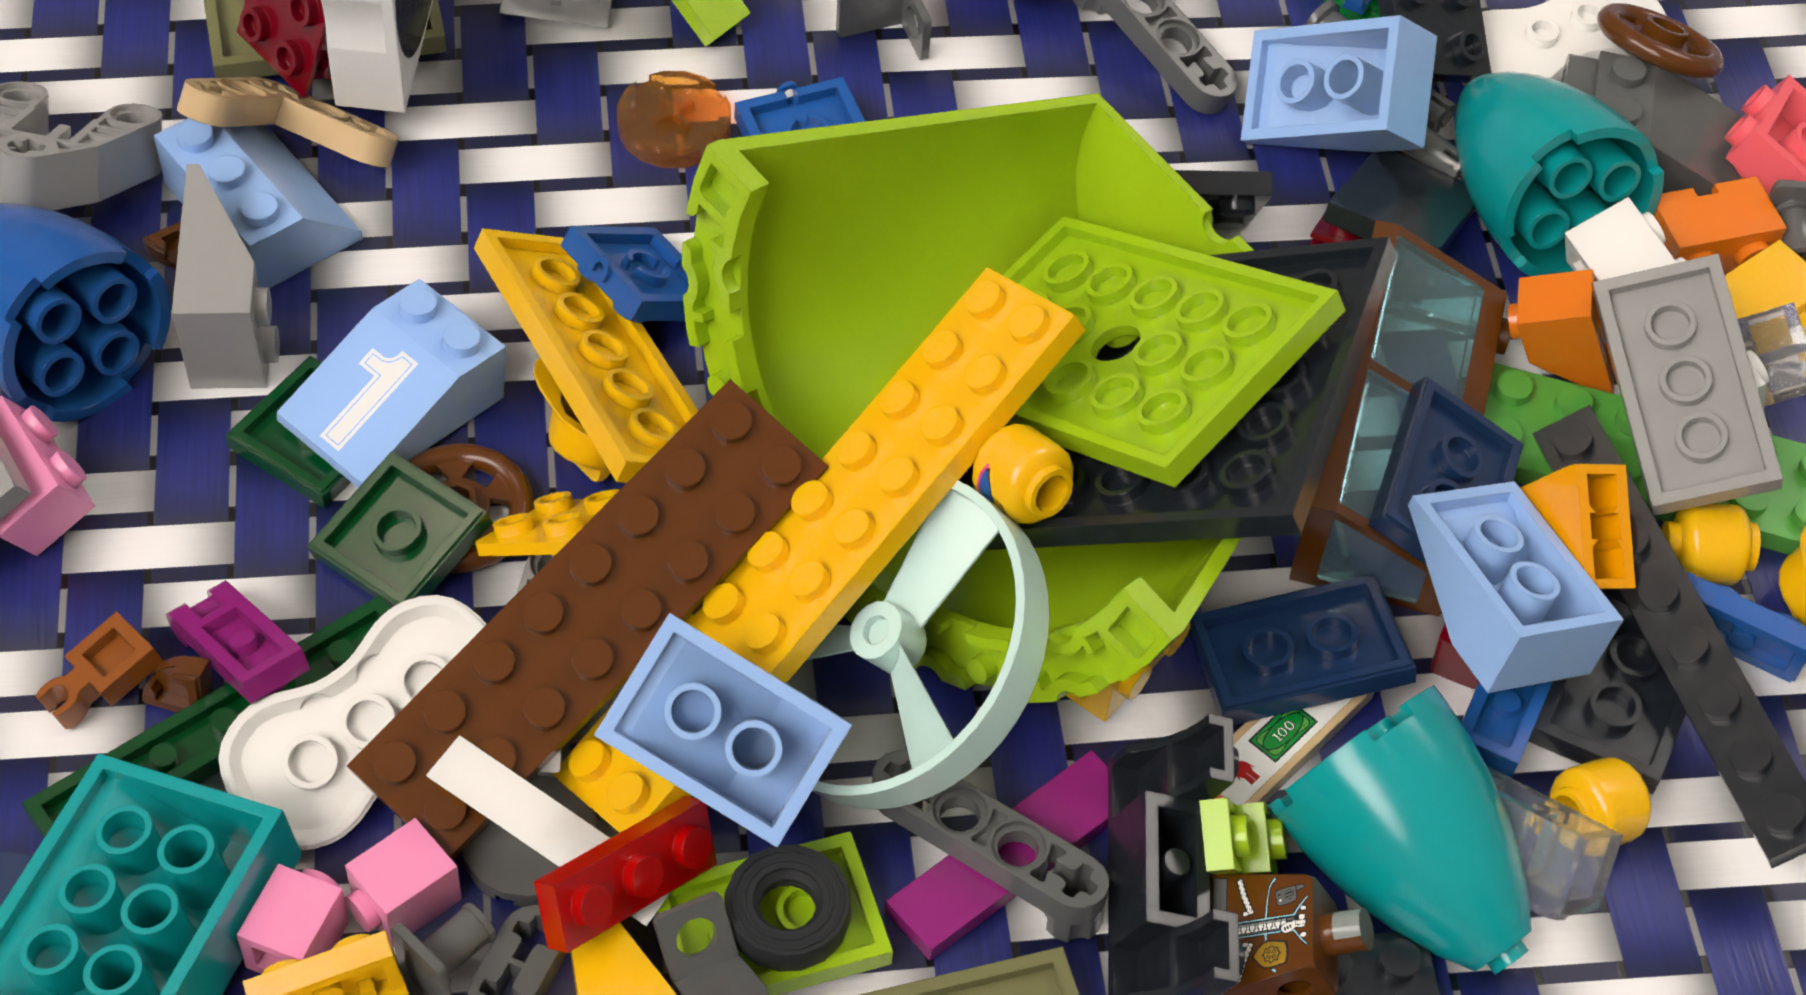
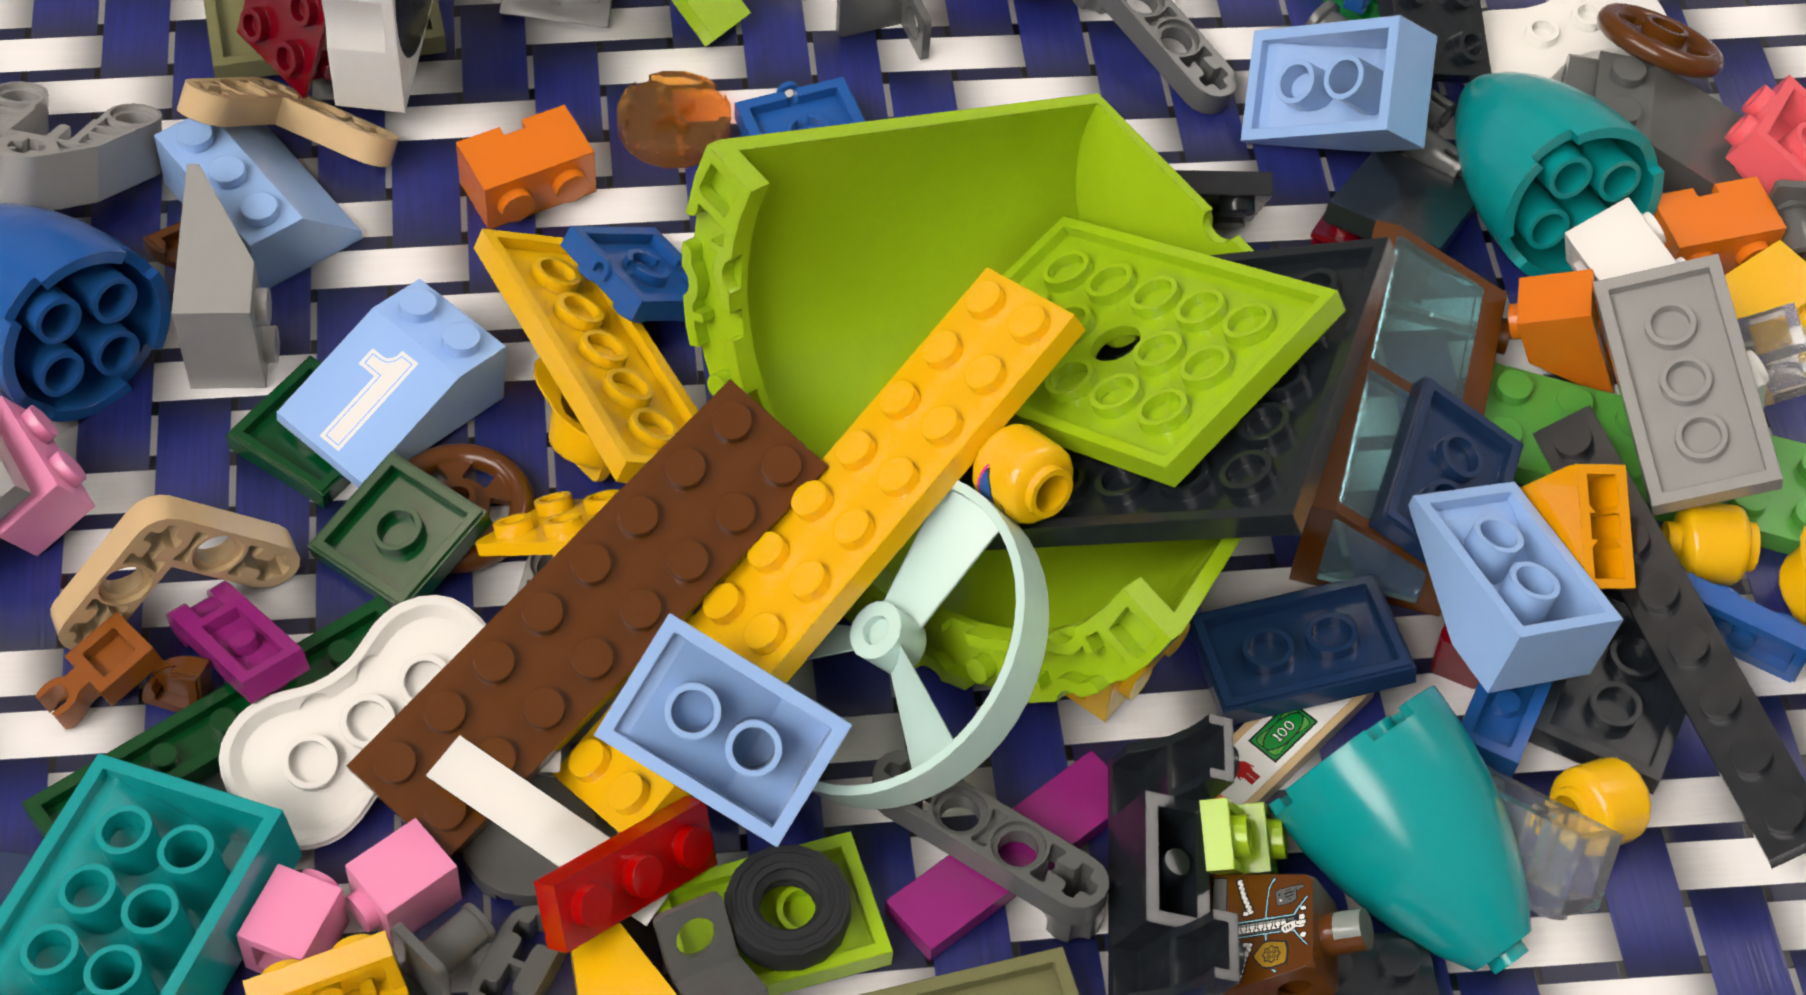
(163, 535): none -> tan beam
(526, 168): none -> orange brick

